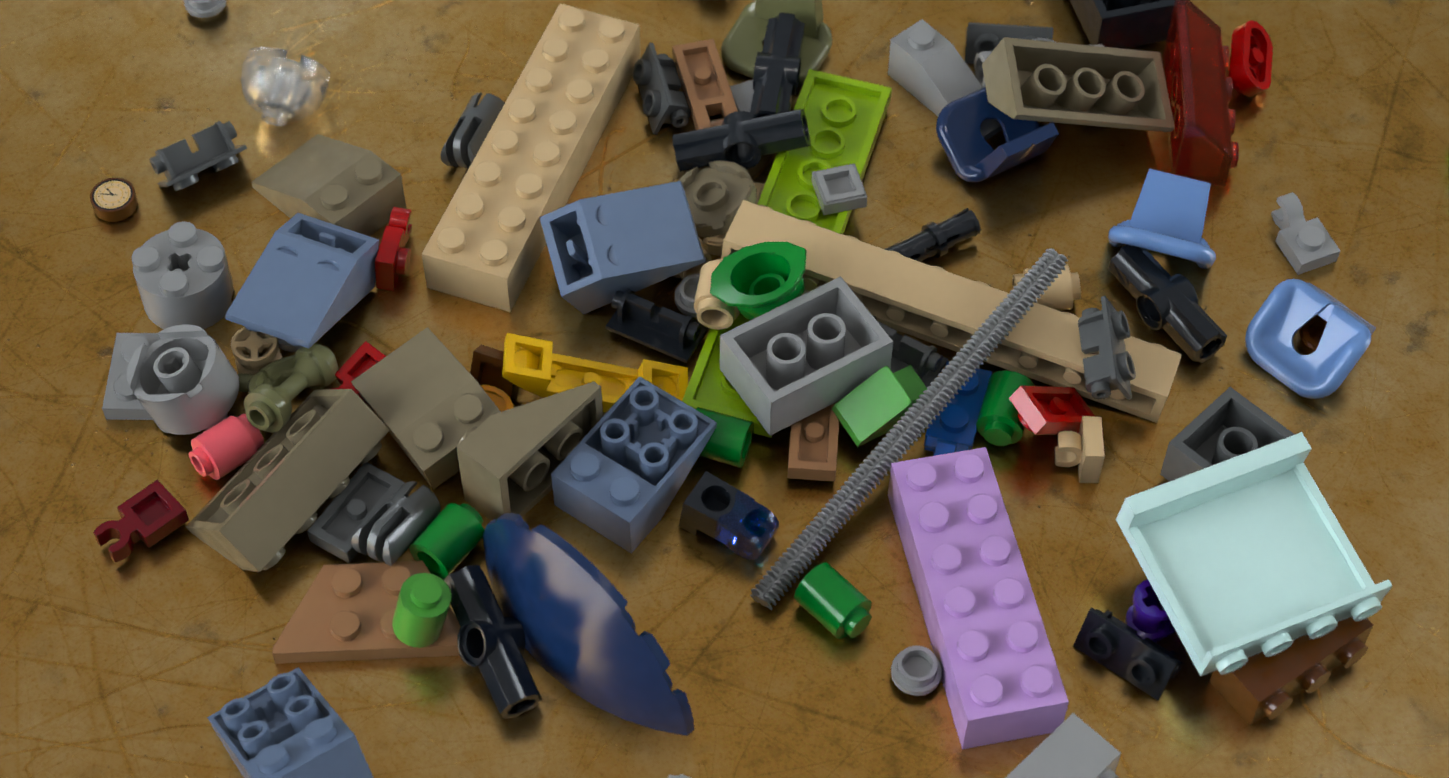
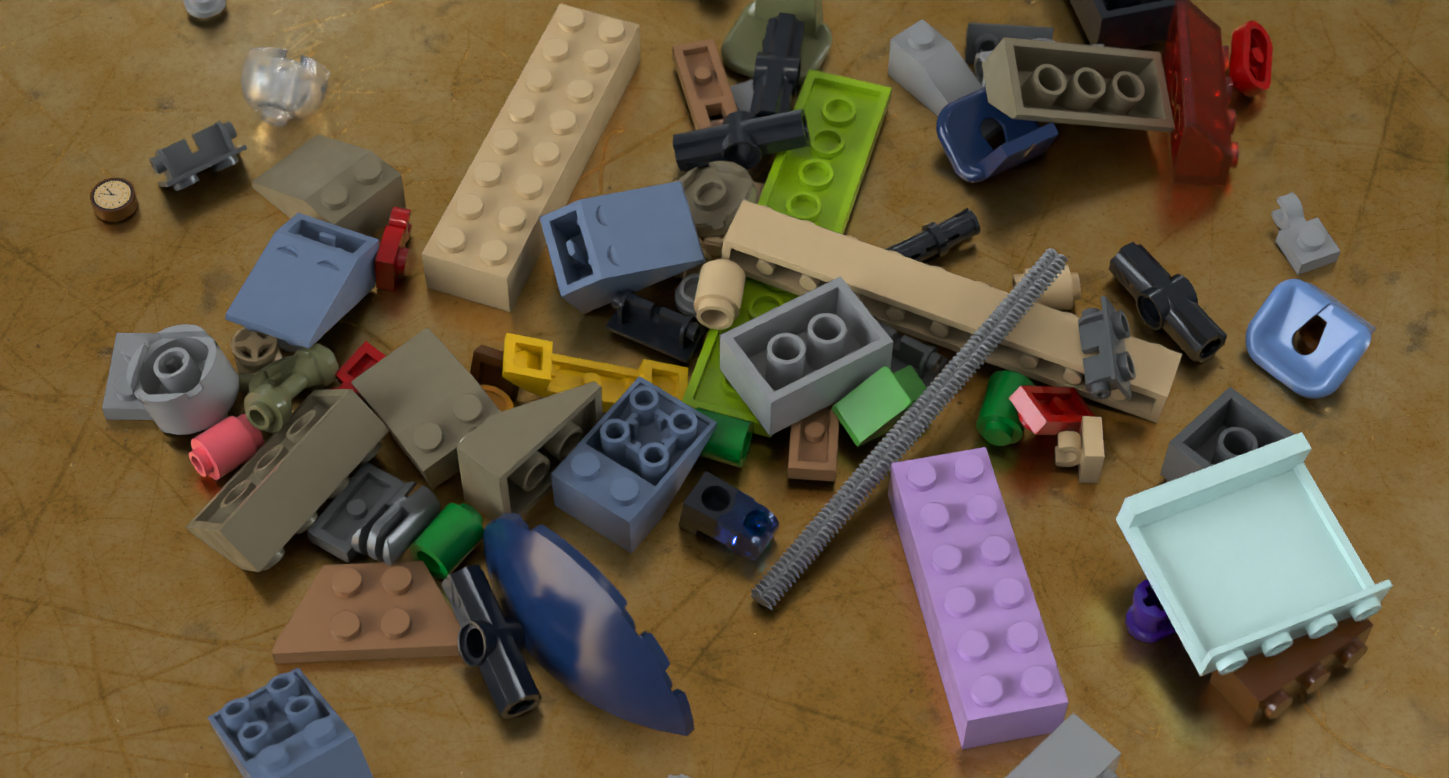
(145, 516): dark red plate -> none
(183, 277): light grey brick -> none
(421, 610): bright green brick -> none
(471, 130): dark grey arm -> none
(660, 89): dark grey hinge -> none
(760, 277): green piece -> none
(834, 601): green brick -> none
(839, 189): light grey tile -> none
(916, 671): light grey plate -> none
(956, 425): blue hinge -> none
(1125, 654): black hinge -> none
(1168, 218): medium blue piece -> none

